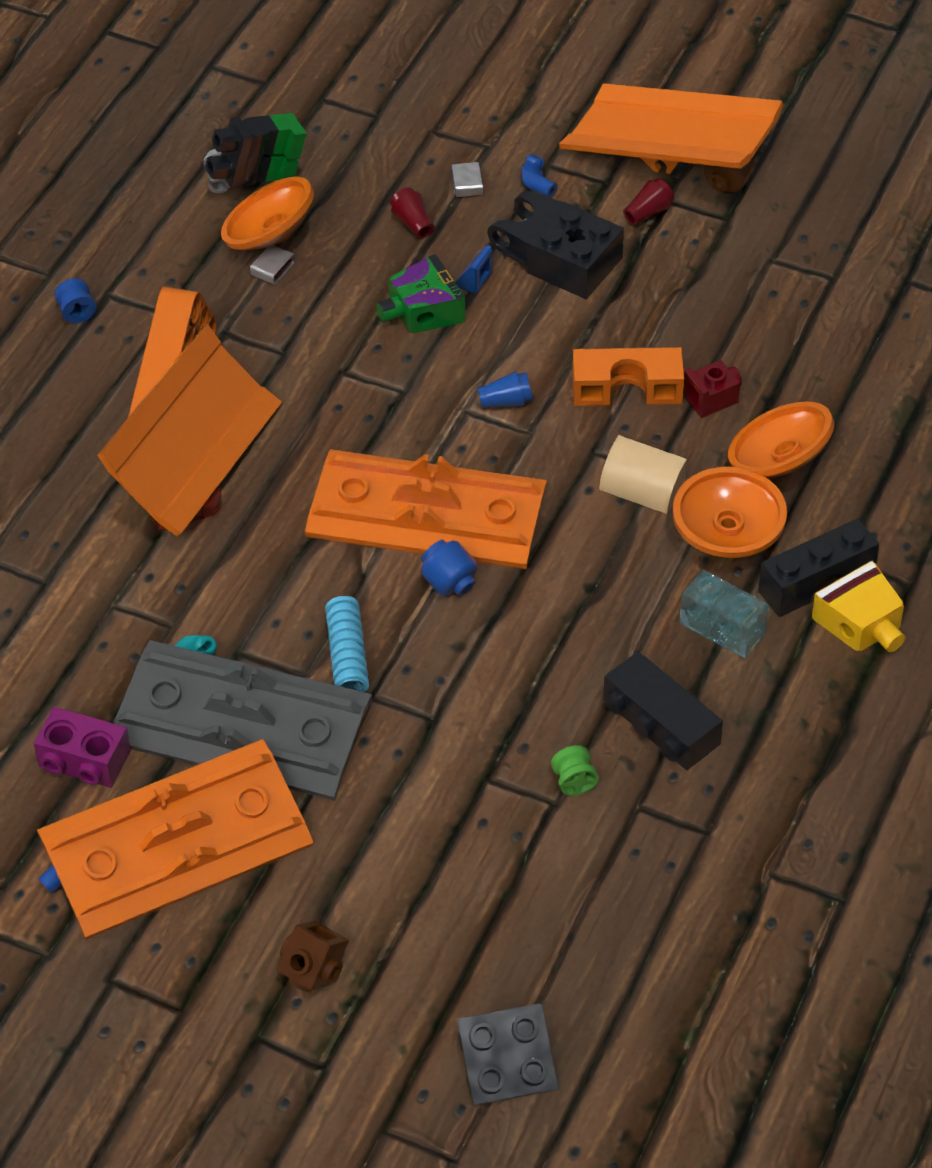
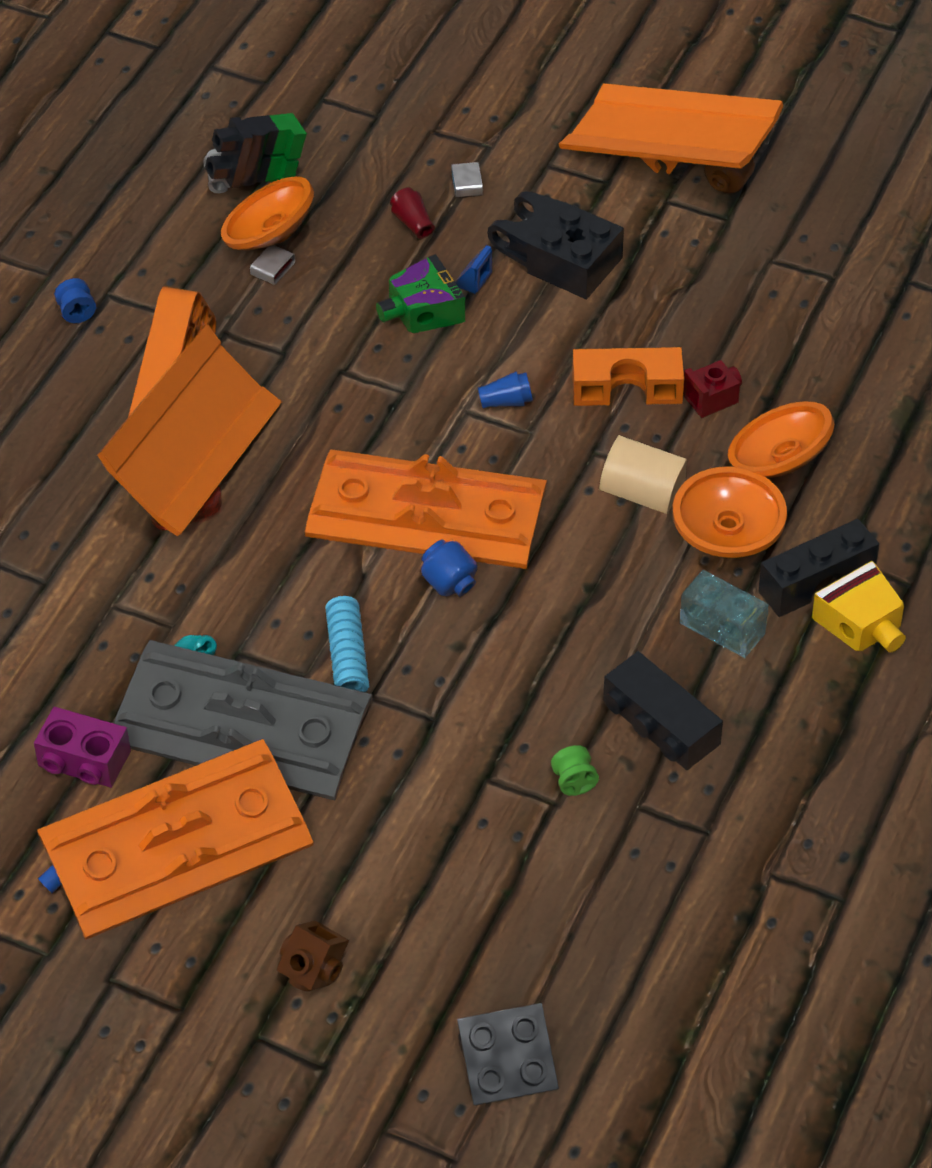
(533, 176): blue arm -> none
(651, 200): dark red cone -> none

